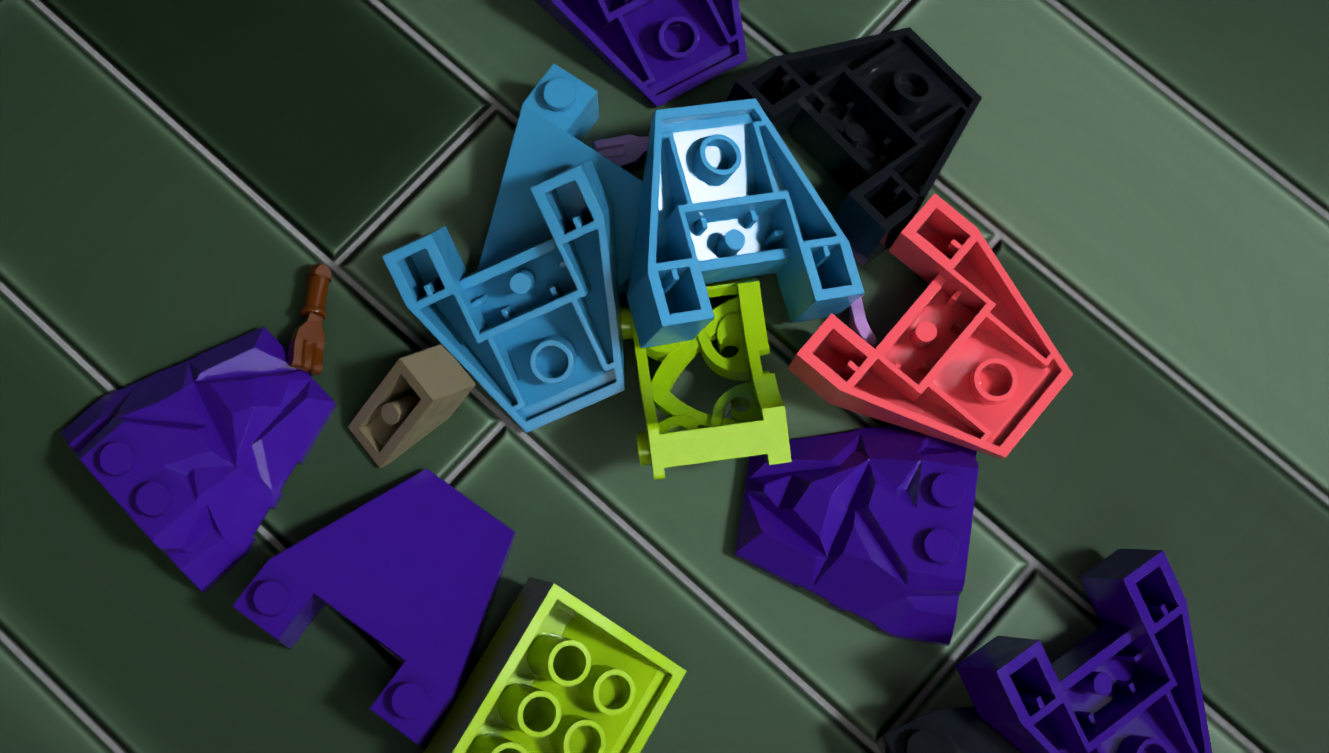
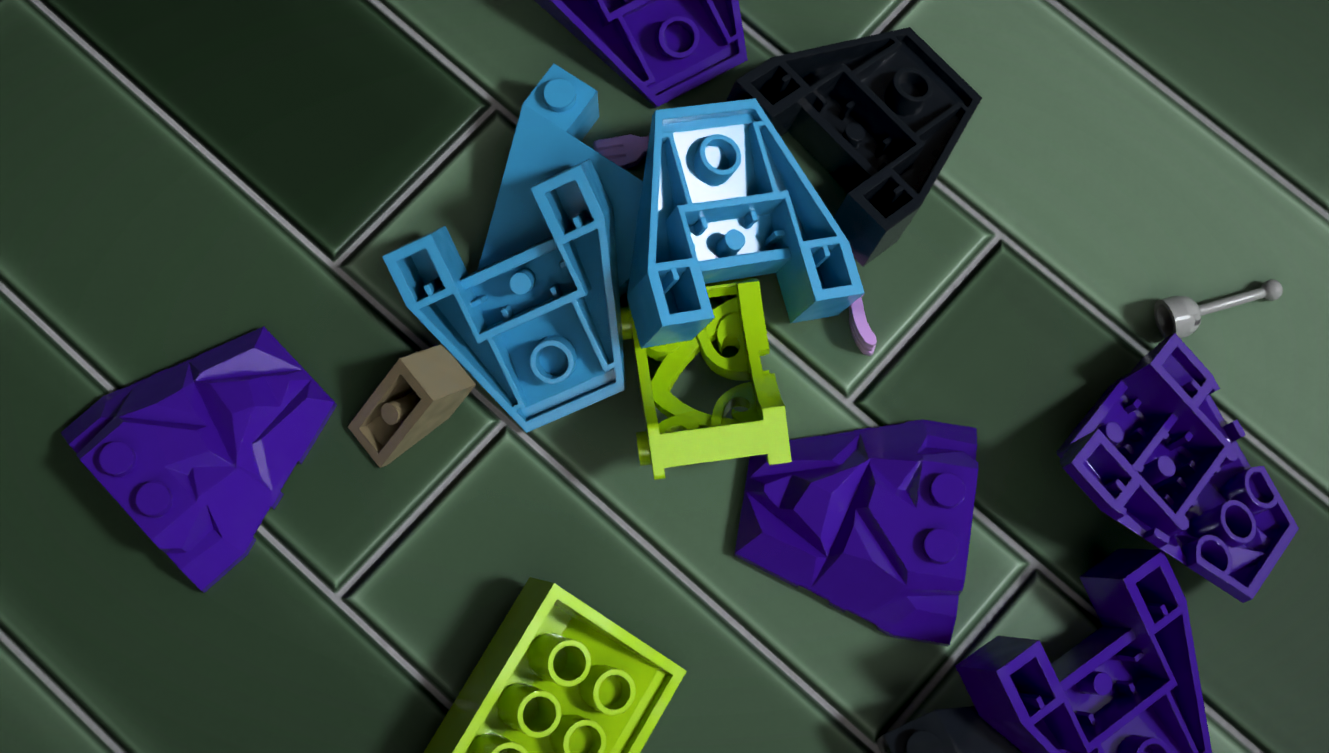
(308, 339): reddish brown piece -> none
(409, 574): dark purple wedge -> none
(961, 359): coral wedge -> none
(1175, 475): none -> dark purple wedge
(1183, 314): none -> light grey hinge

